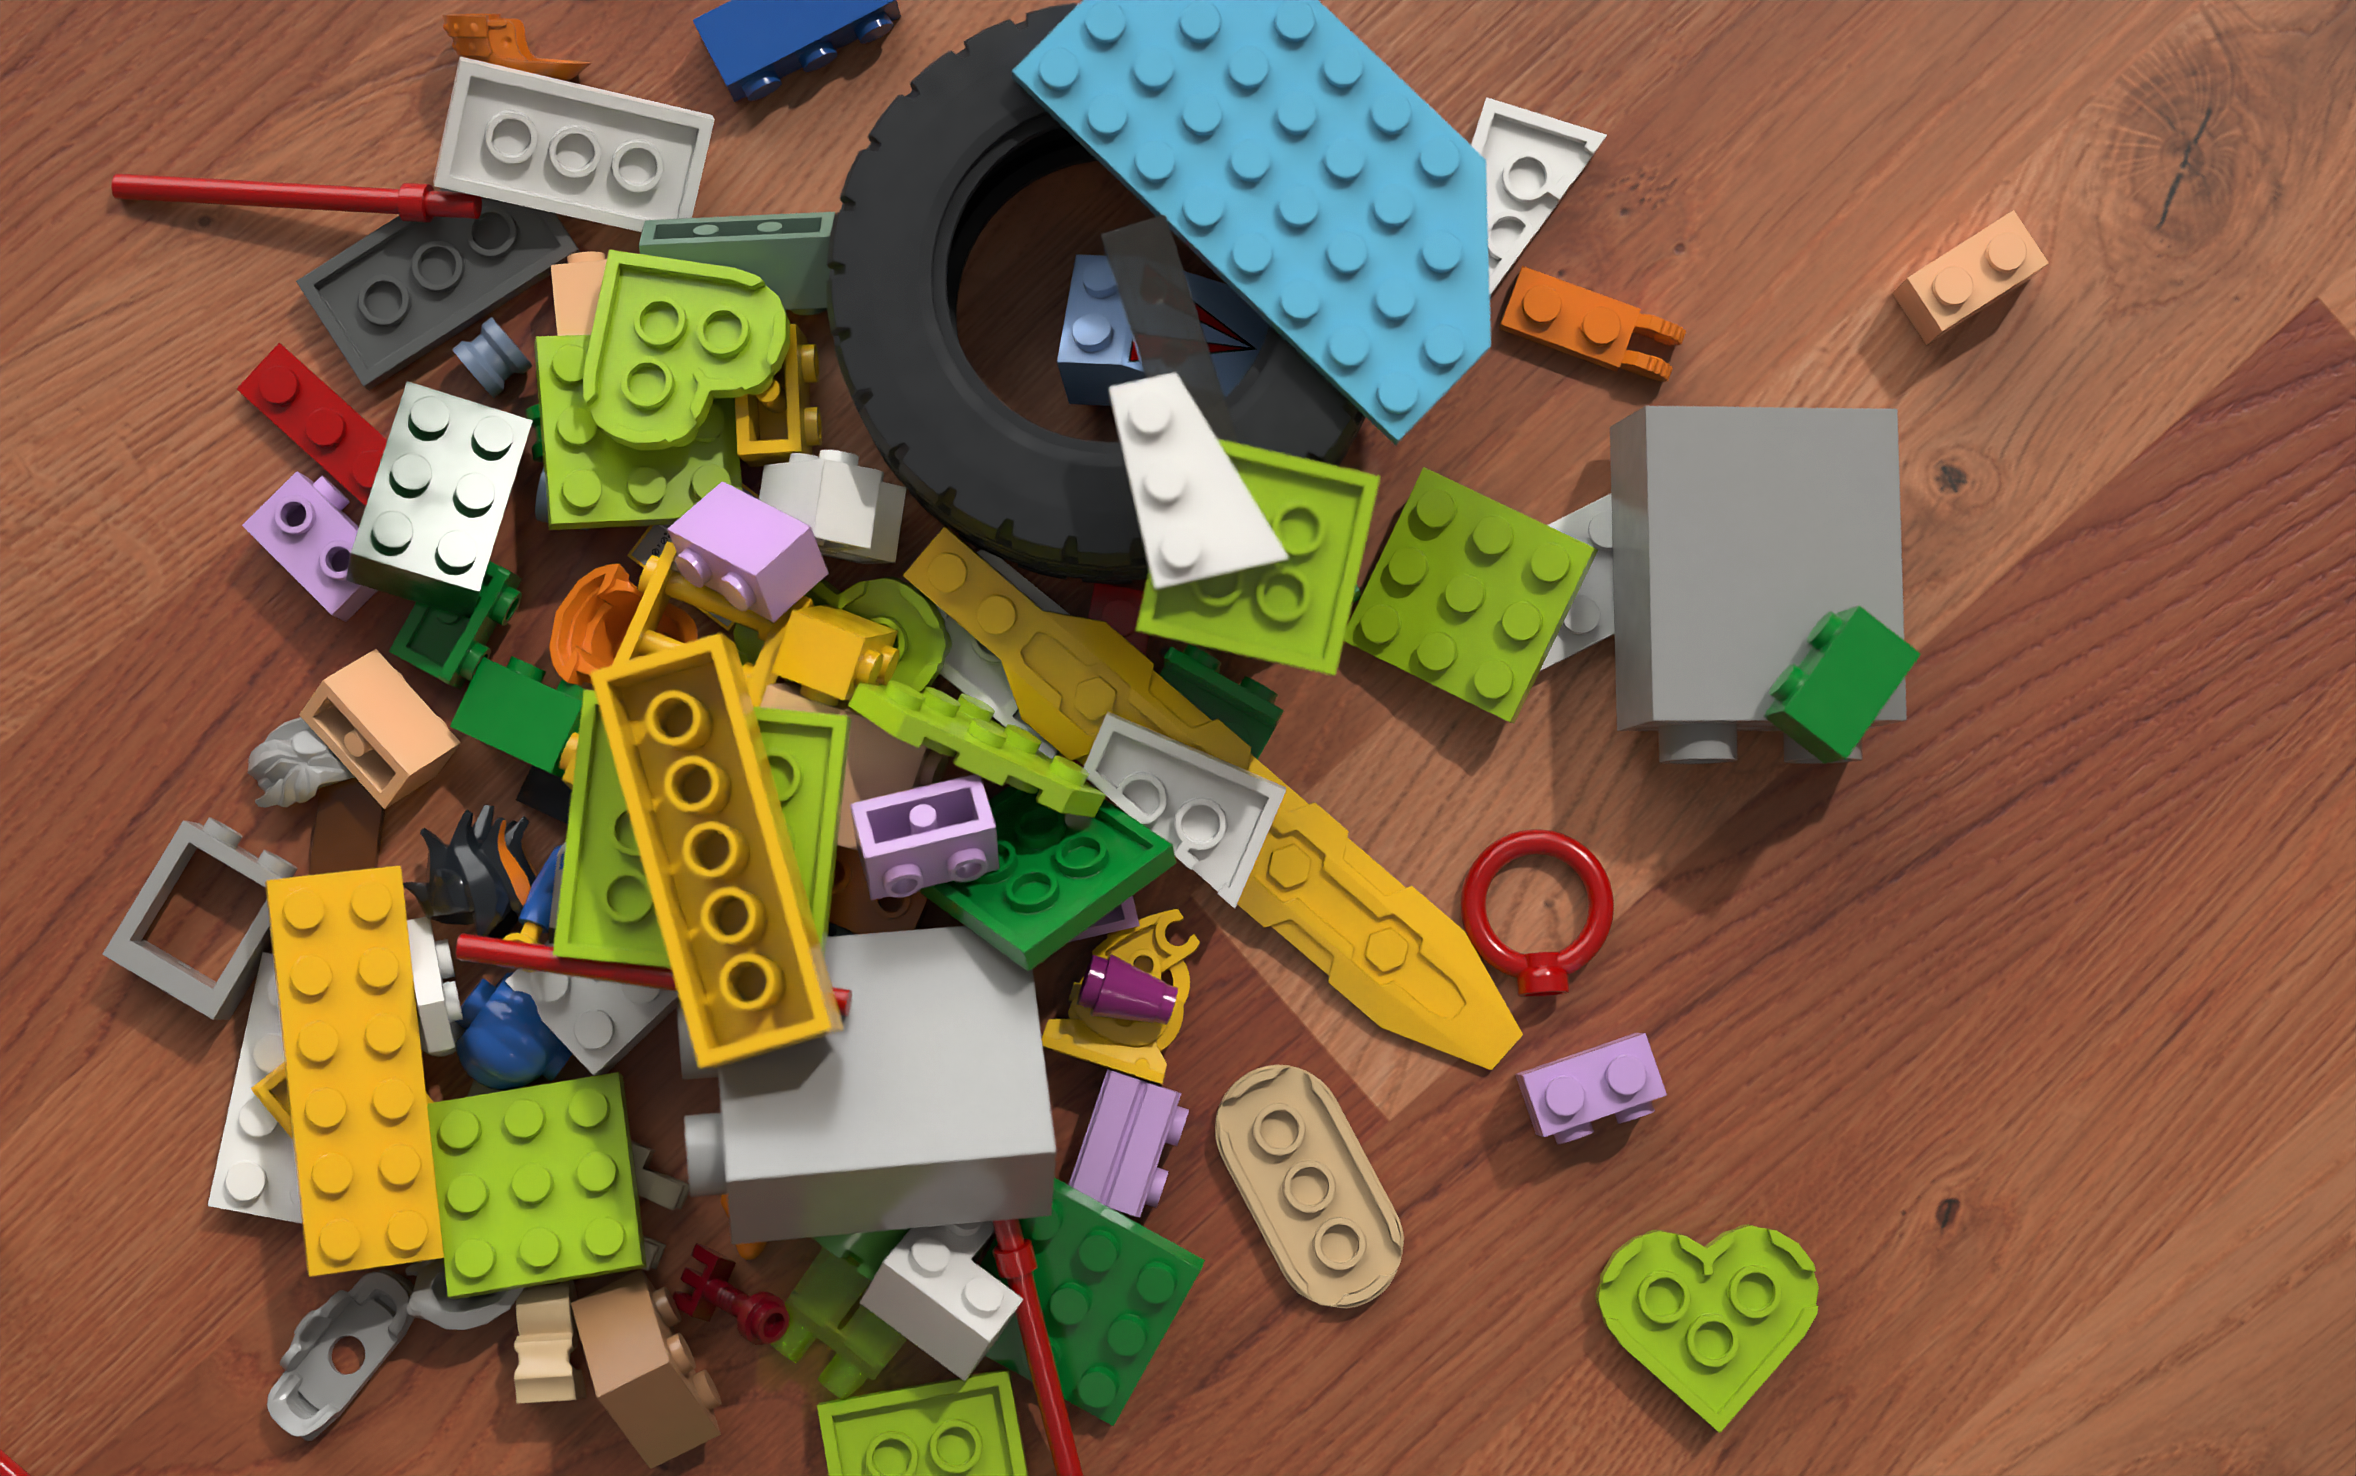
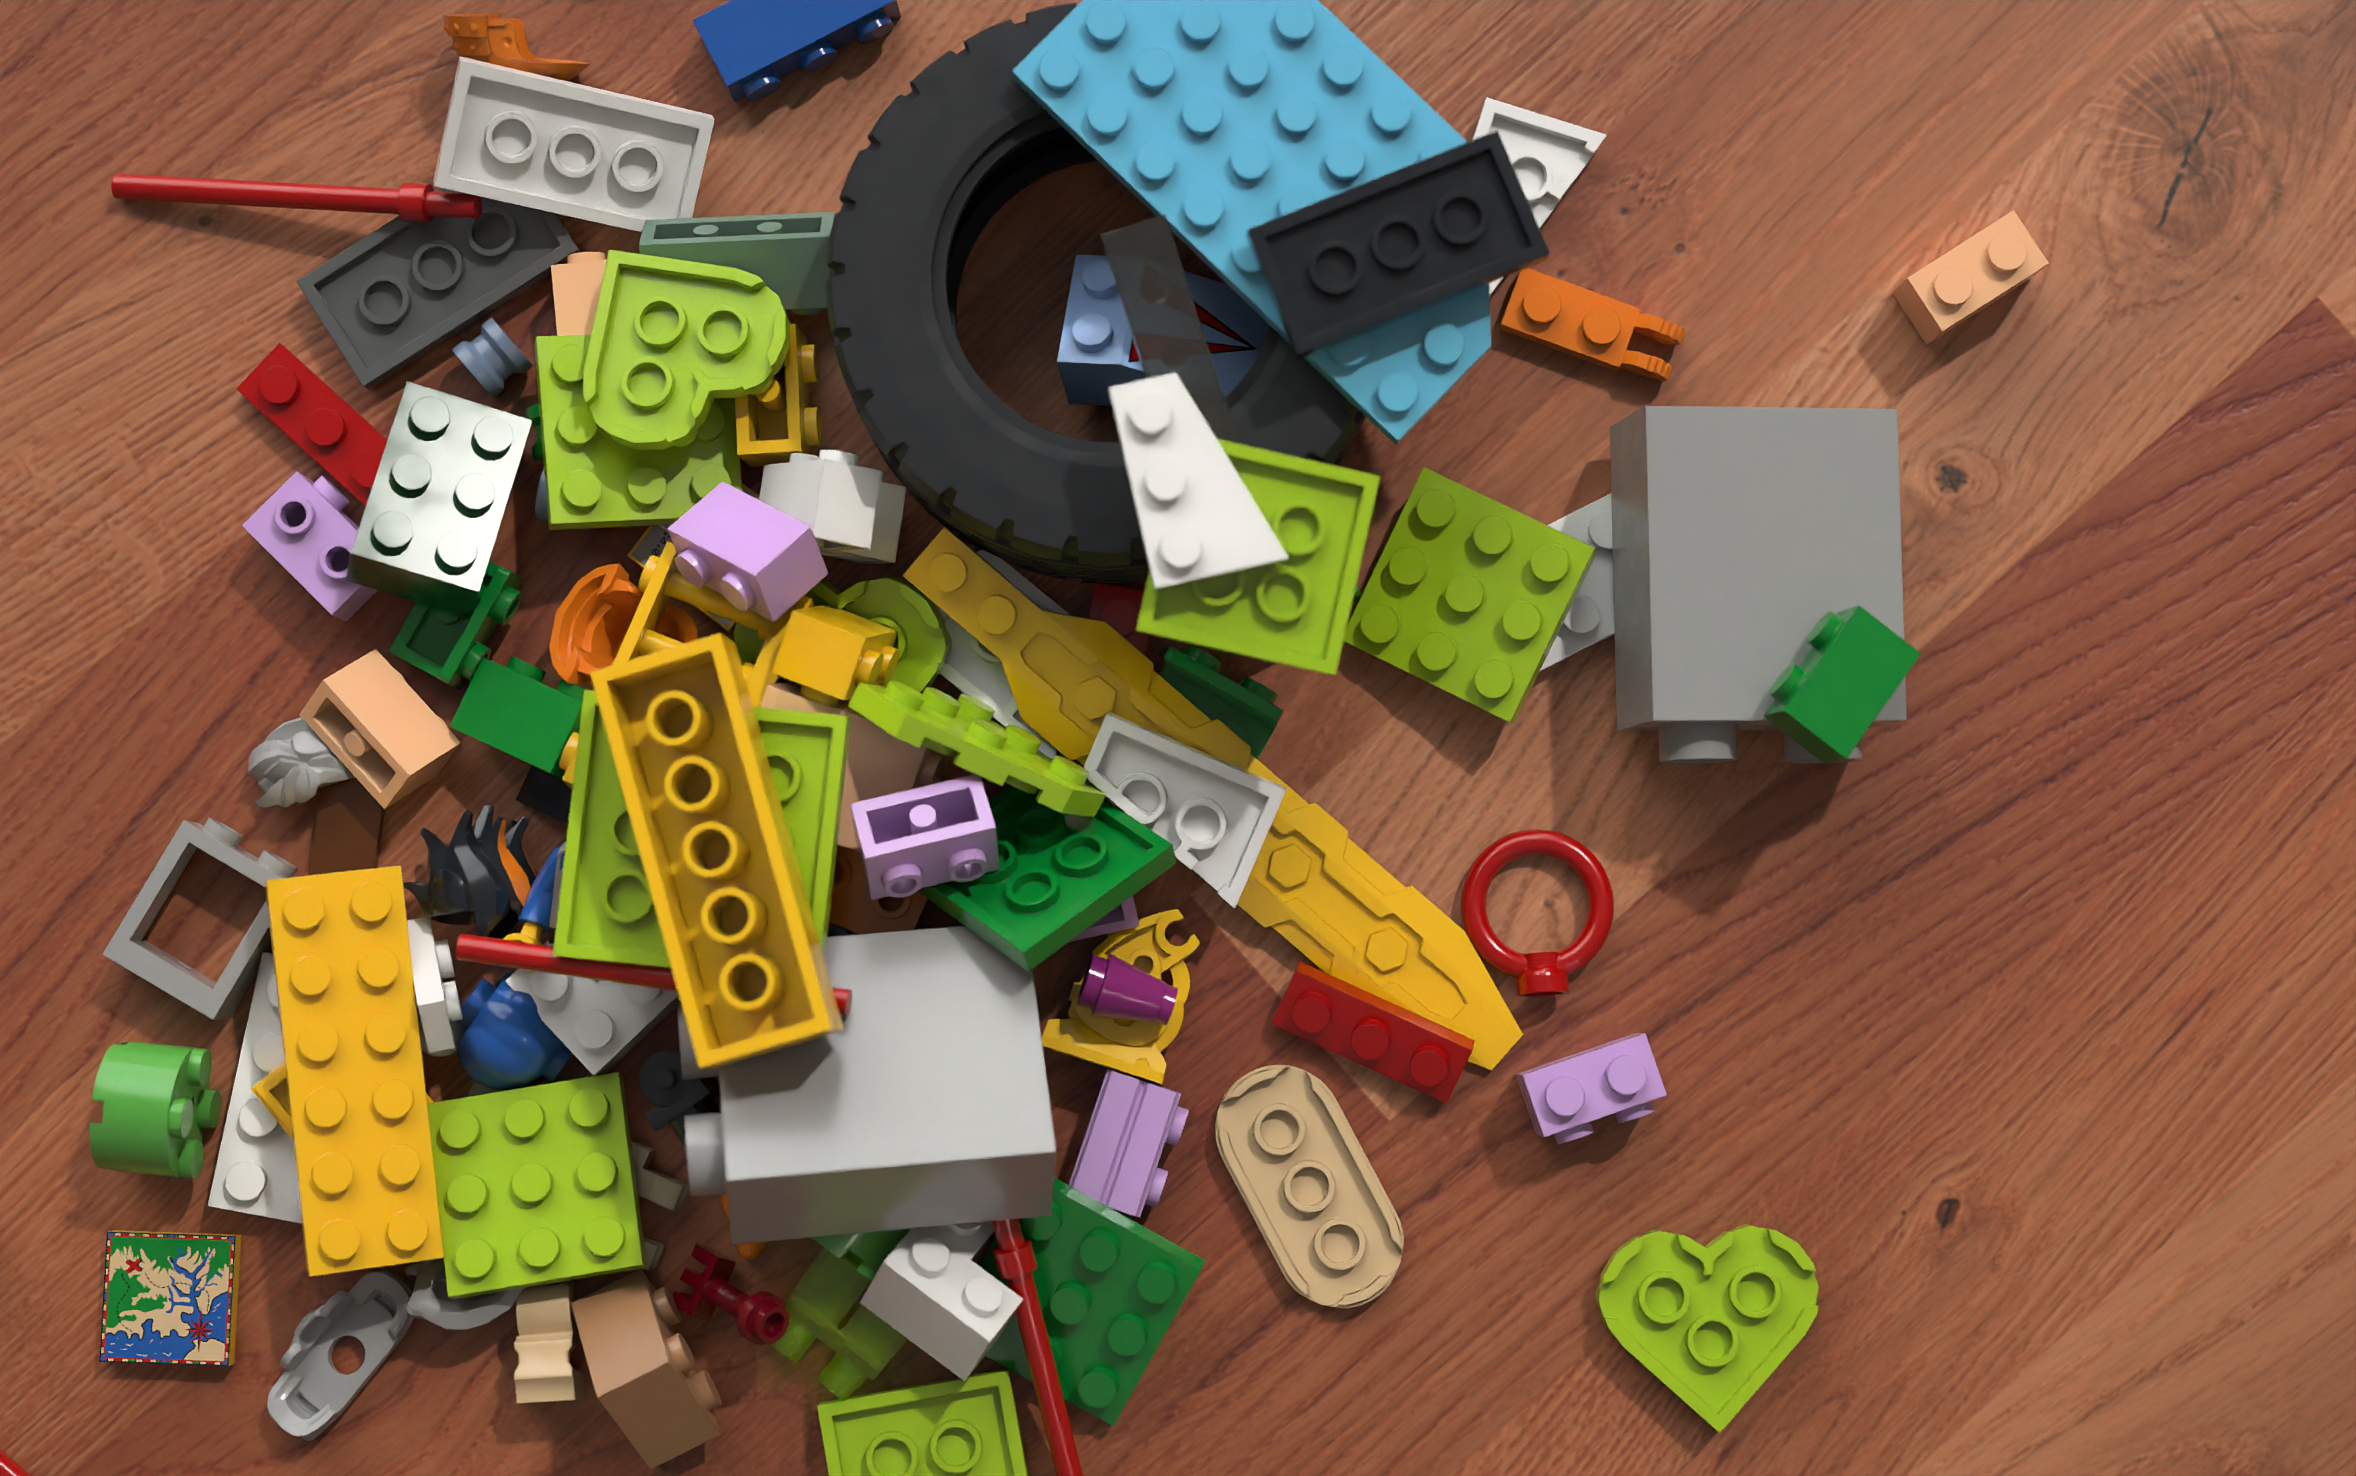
(154, 1109): none -> bright green brick
(170, 1298): none -> tile
(664, 1086): none -> black hips
(1373, 1032): none -> red plate
(1397, 244): none -> black plate

